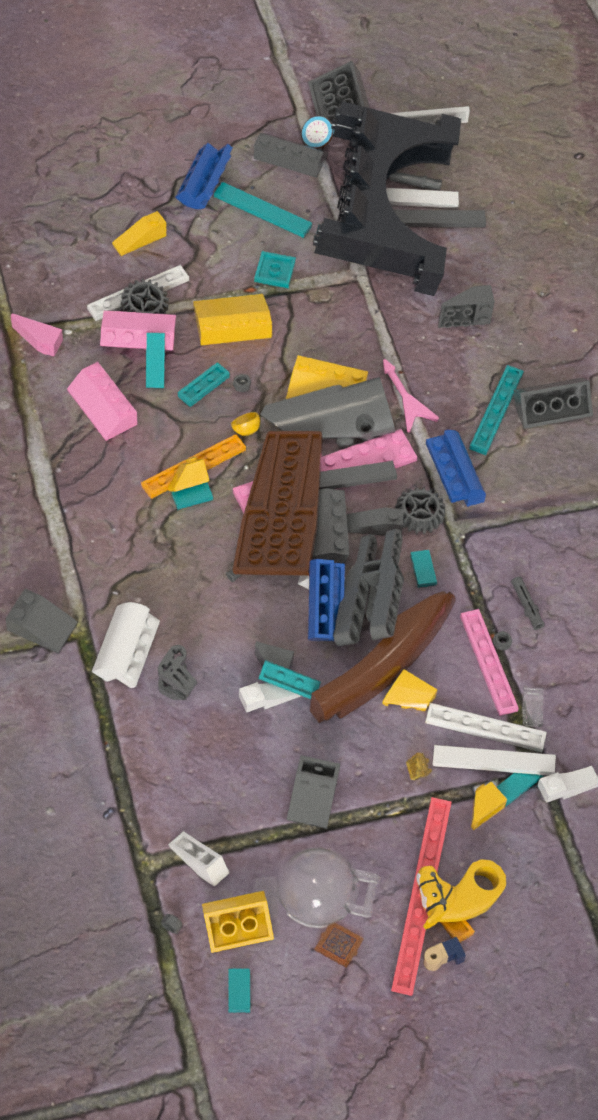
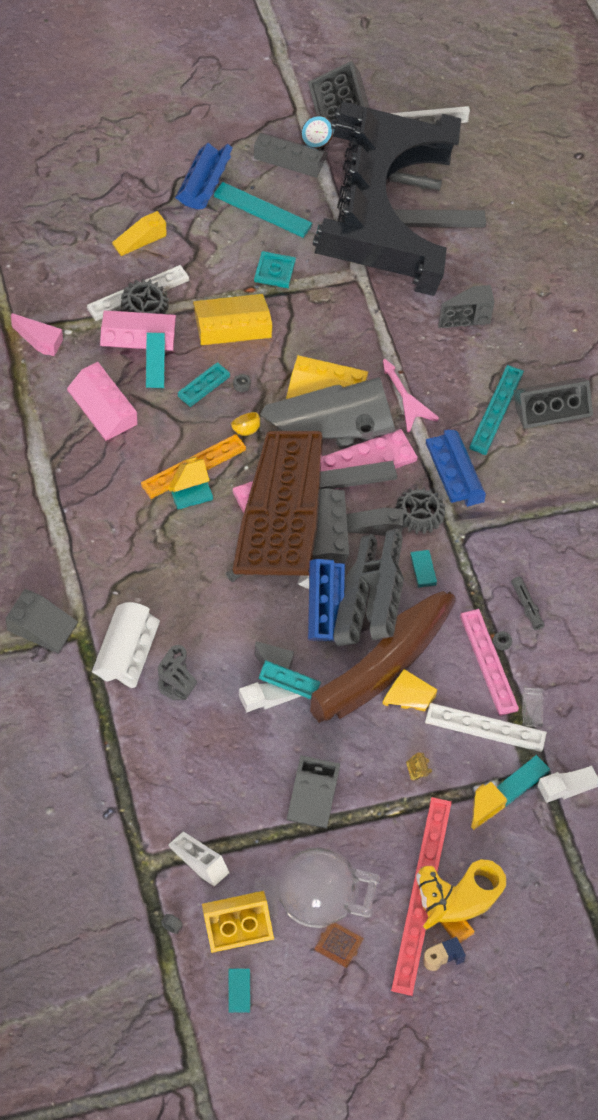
(423, 198): white tile -> none
(494, 760): white tile -> none

